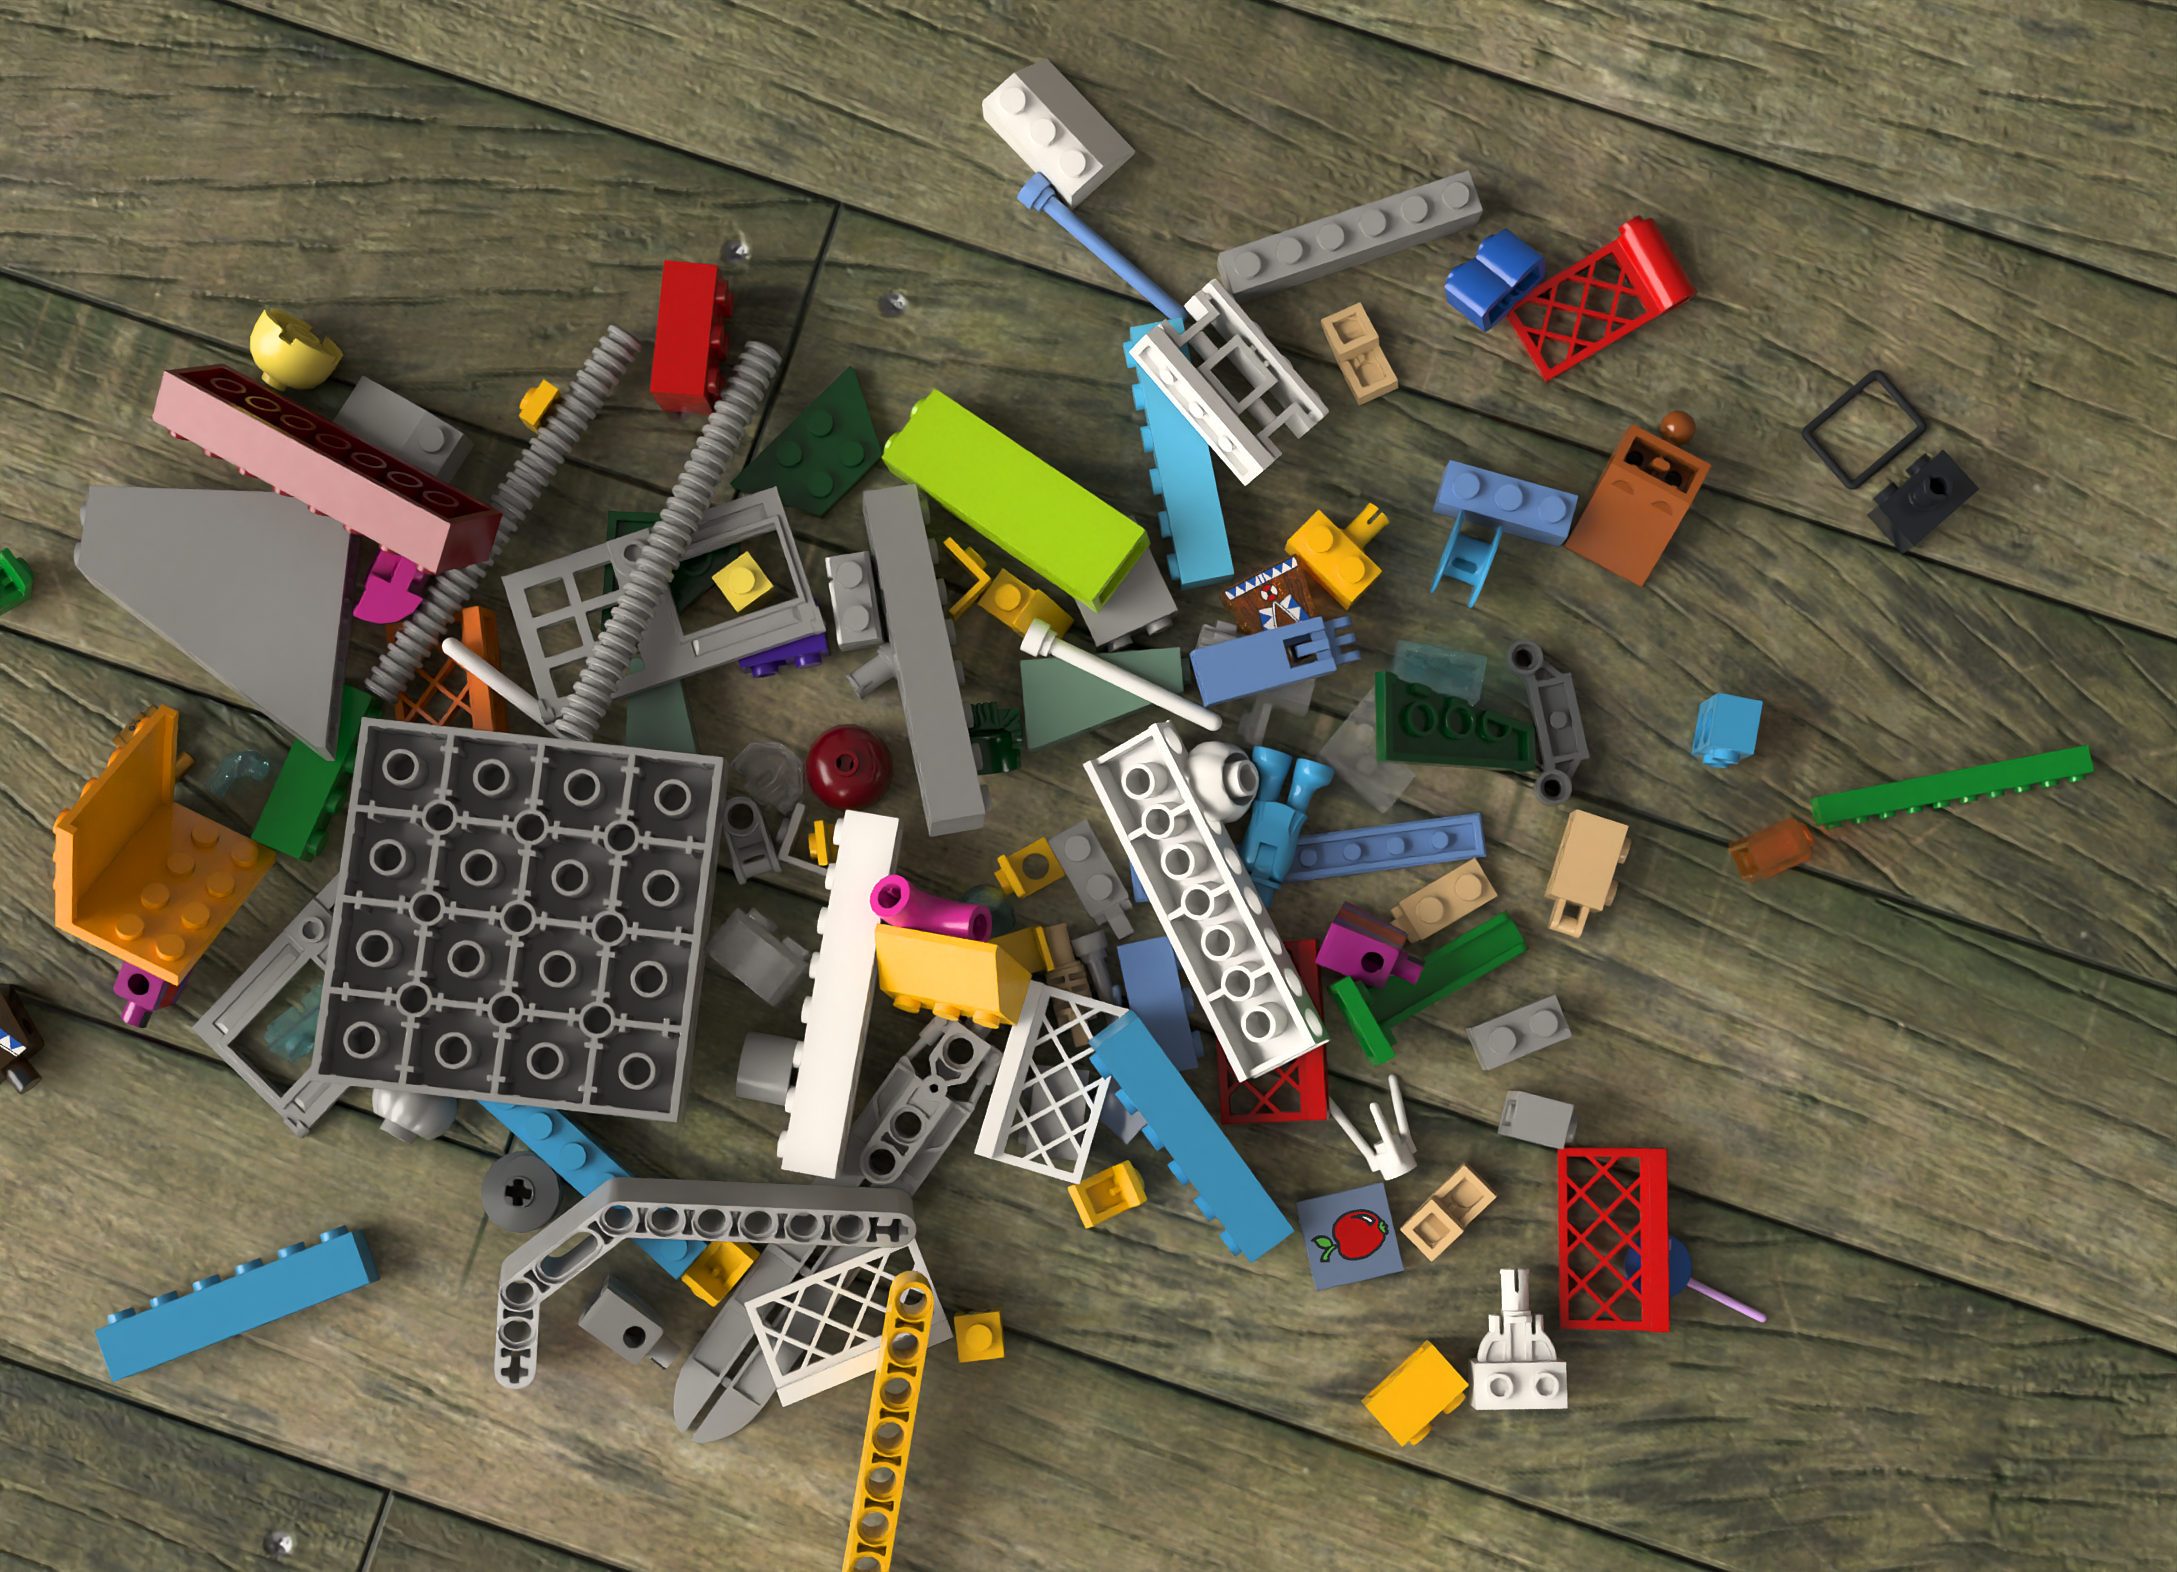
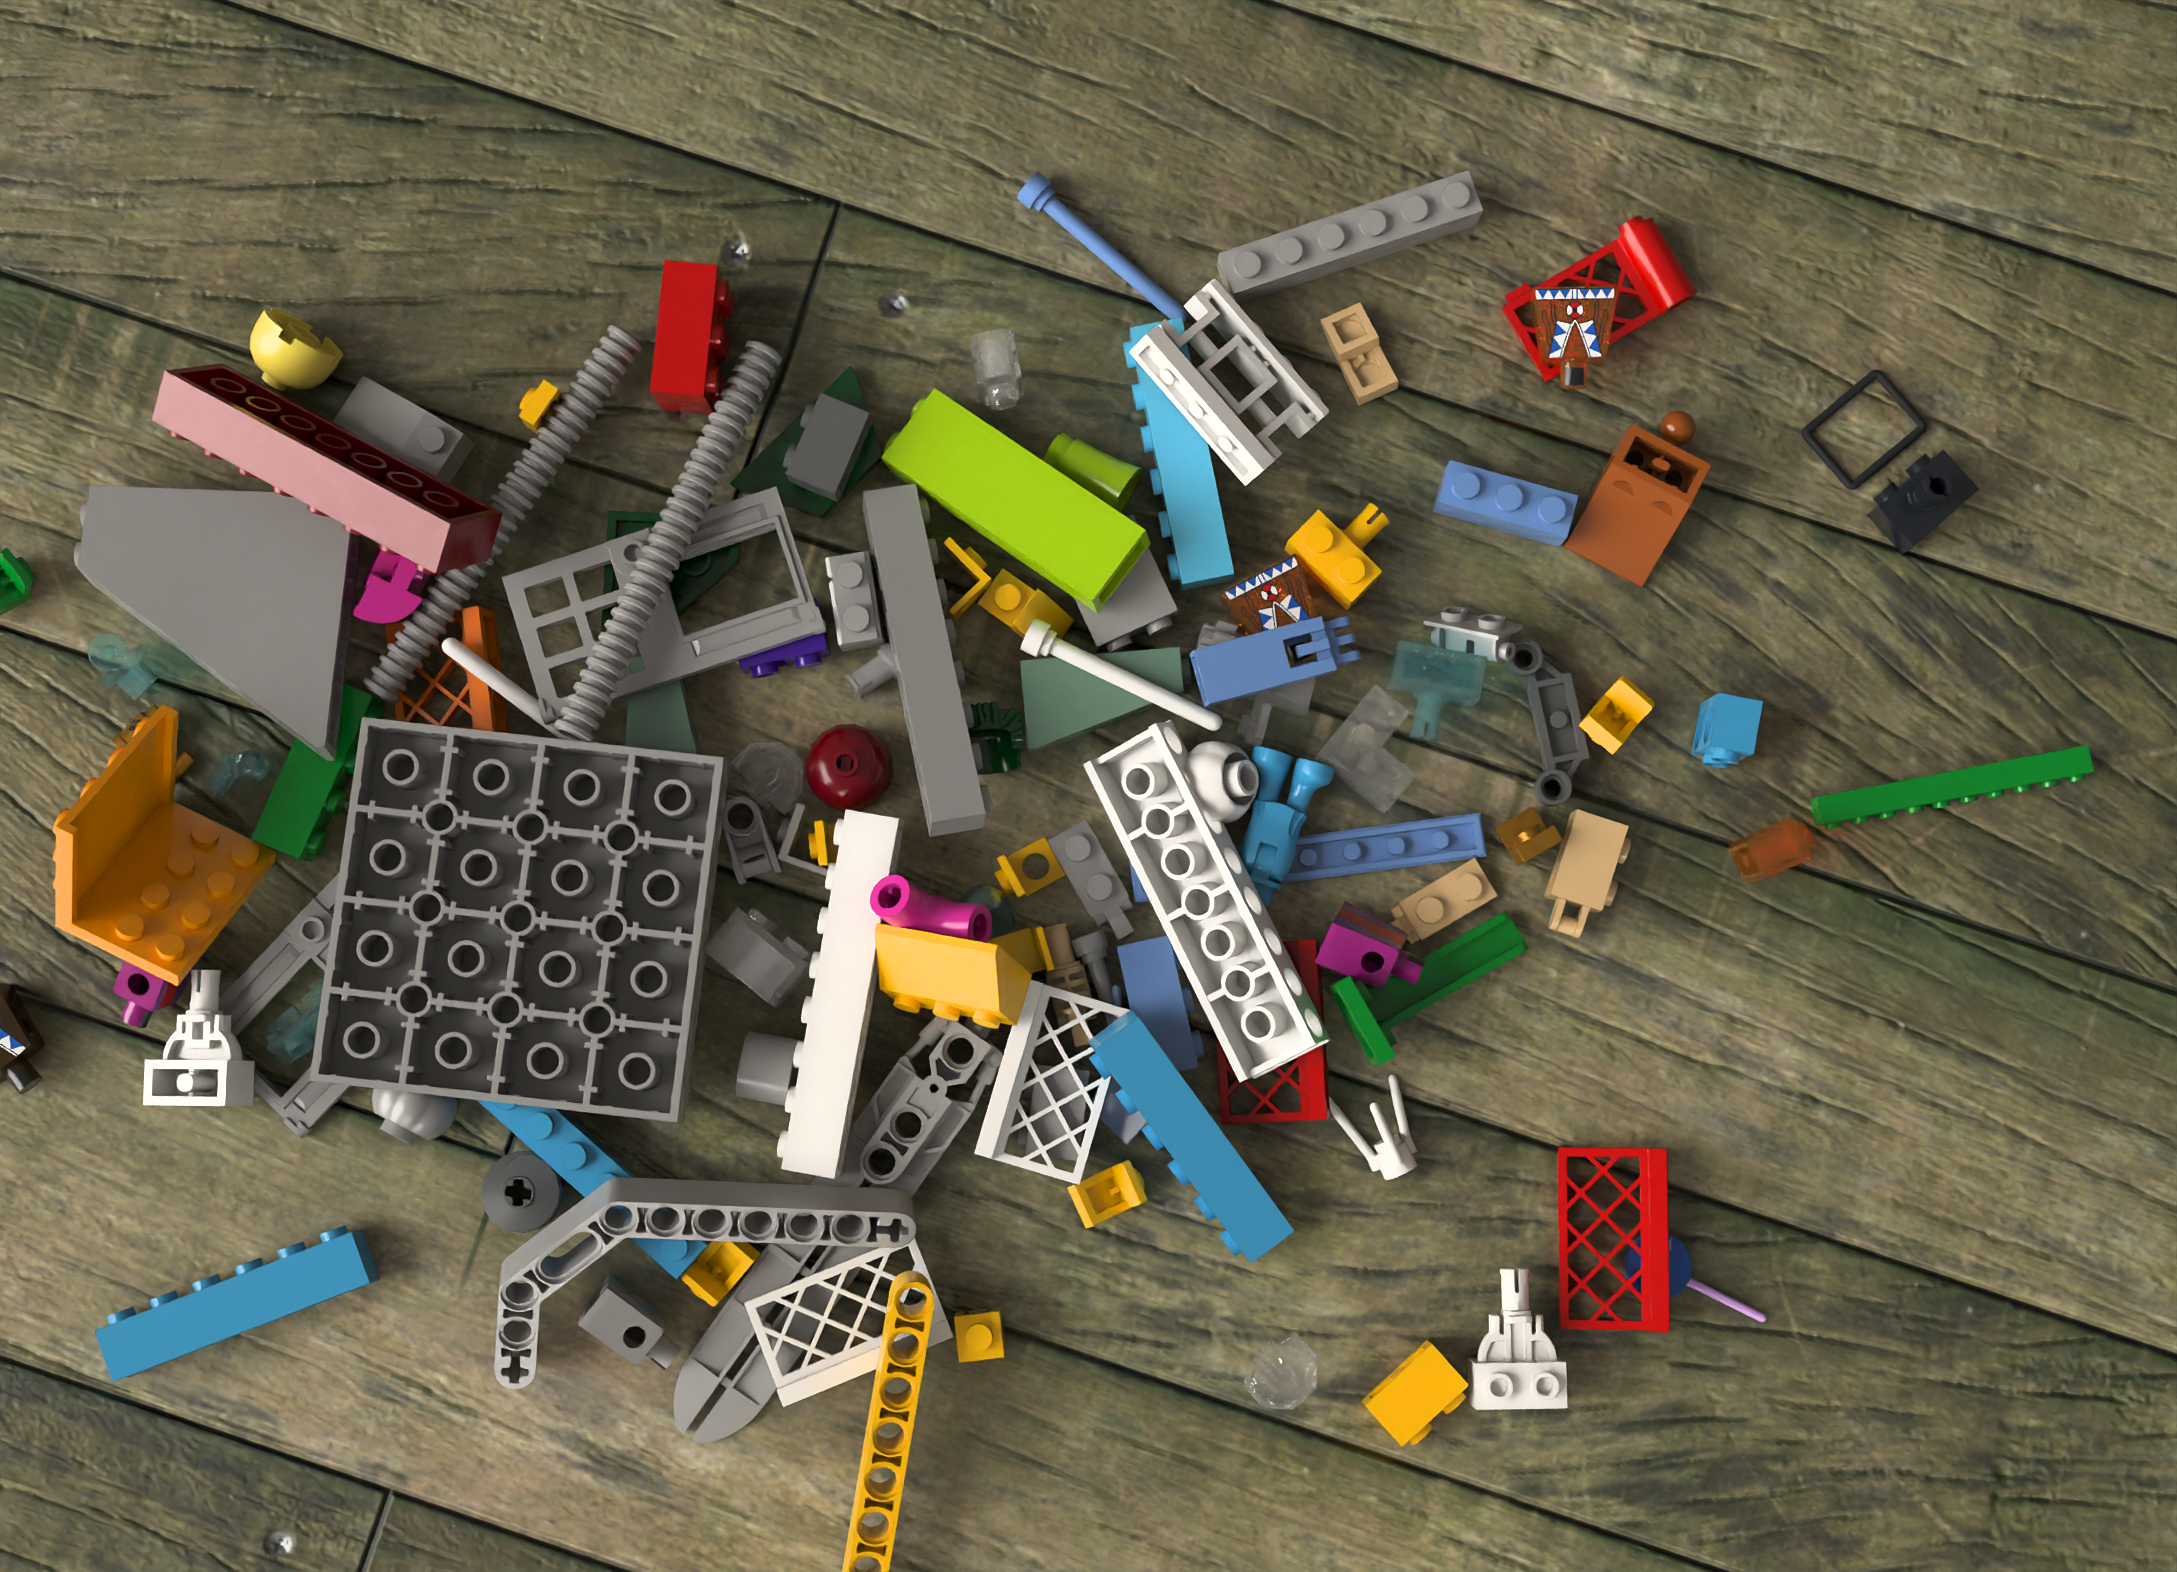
(124, 666): none -> clear light blue hips
(201, 1057): none -> white brick
(745, 585): light yellow brick -> none
(827, 446): none -> dark grey brick
(996, 368): none -> clear brick
(1056, 131): white slope -> none
(1094, 470): none -> lime plant
(1283, 1374): none -> clear hair
(1349, 1236): sand blue tile -> none
(1445, 731): dark green wing -> none
(1448, 1211): tan slope -> none
(1466, 559): dark azure piece -> none
(1489, 632): none -> light grey hinge
(1494, 279): blue brick -> none
(1518, 1032): light grey brick -> none
(1527, 836): none -> pearl gold bracket
(1537, 1119): light grey brick -> none
(1573, 329): none -> torso
(1616, 714): none -> yellow bracket

